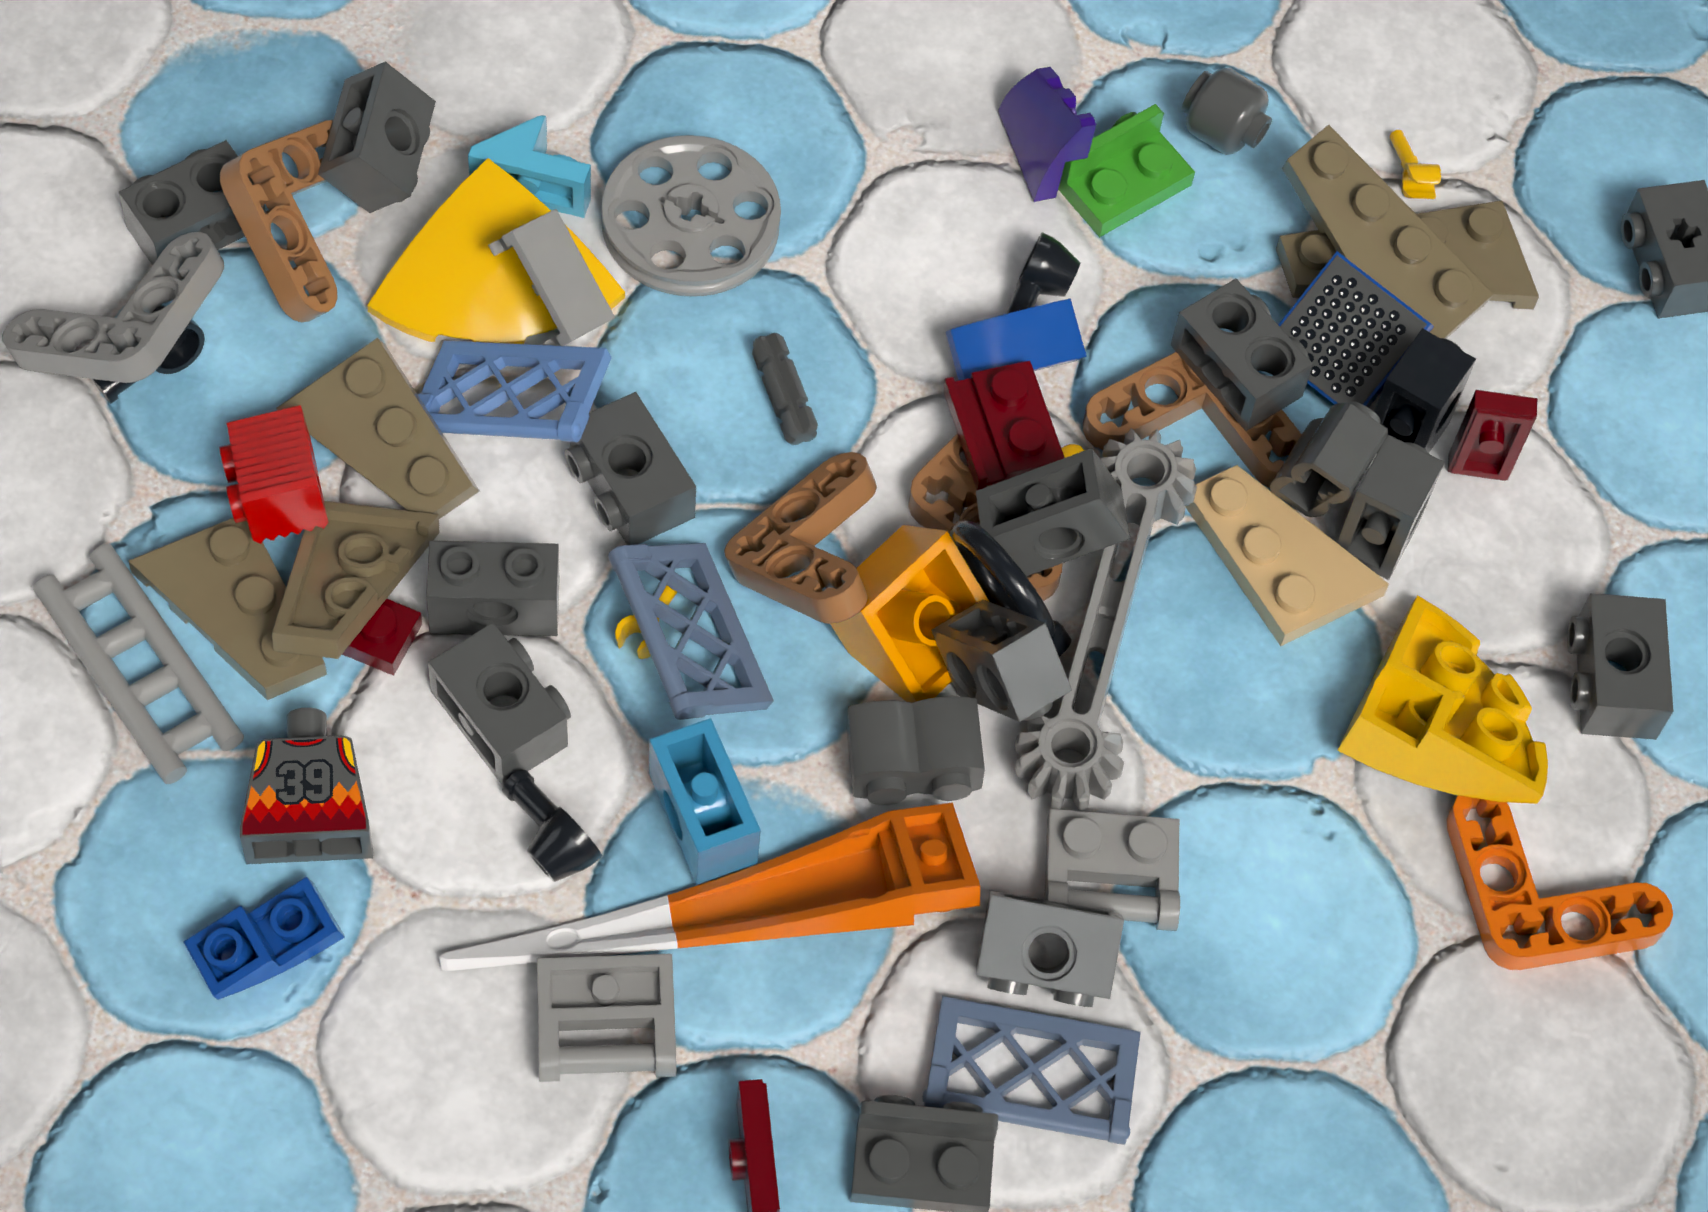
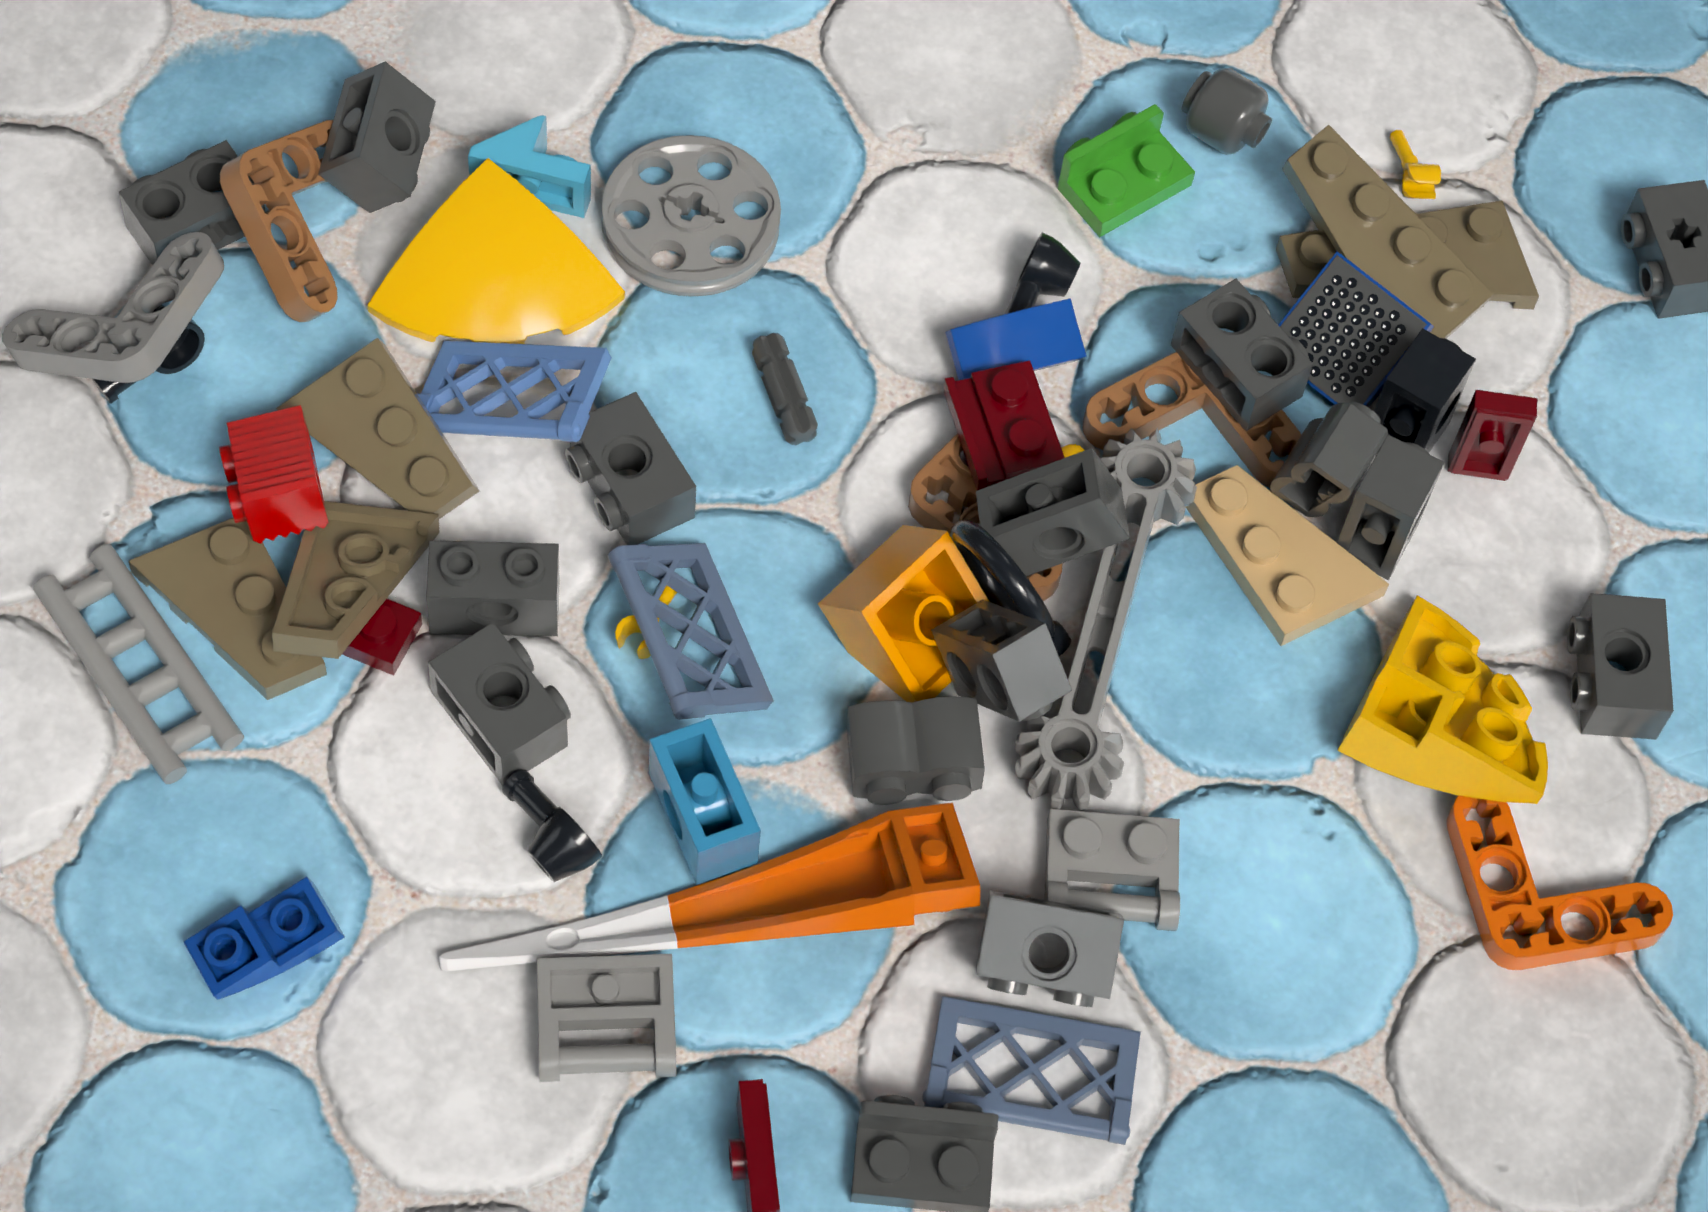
(305, 797): torso -> none
(558, 276): light grey hinge -> none
(777, 546): medium nougat beam -> none
(1045, 130): dark purple slope -> none

